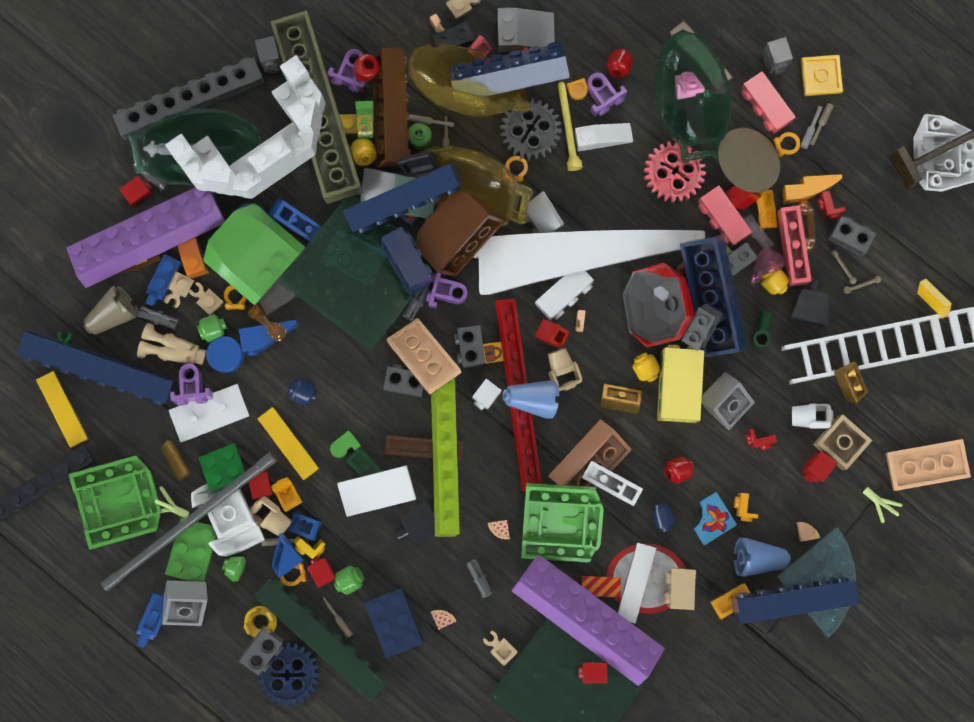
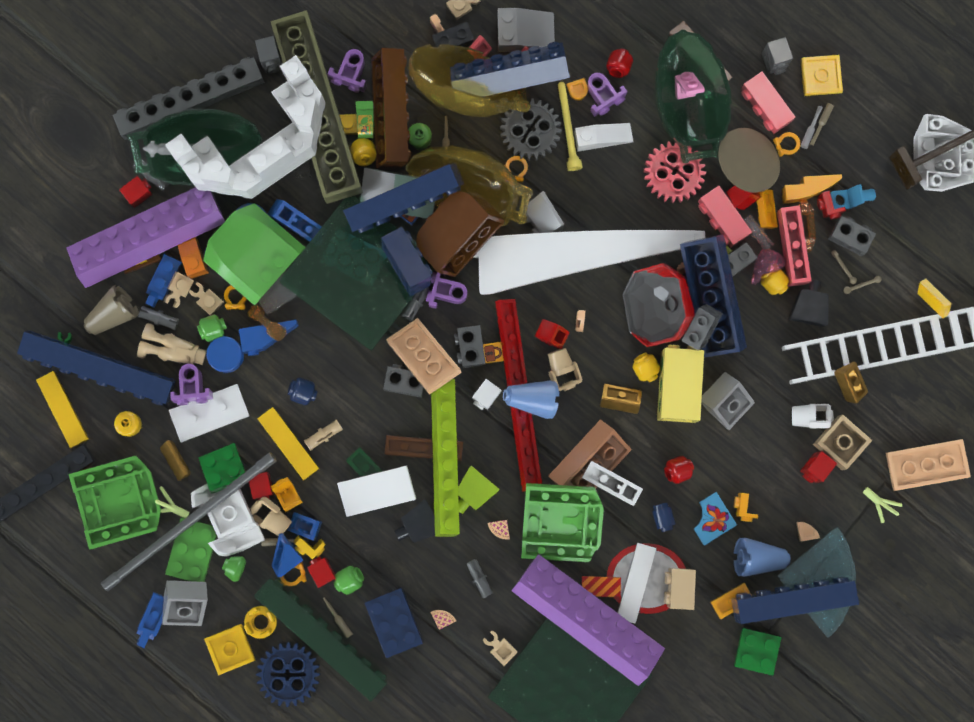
(122, 426): none -> yellow head
(229, 649): none -> yellow tile
(257, 647): dark grey brick -> none
(323, 435): none -> tan pin
(343, 444): bright green leg -> none
(365, 68): red head -> none
(419, 163): black tile -> none
(428, 120): light grey piece -> none
(474, 490): none -> lime torso
(564, 294): white brick -> none
(593, 672): red brick -> none
(757, 651): none -> green plate
(763, 330): dark green pin -> none
(764, 443): red bracket -> none
(853, 197): none -> dark azure bracket

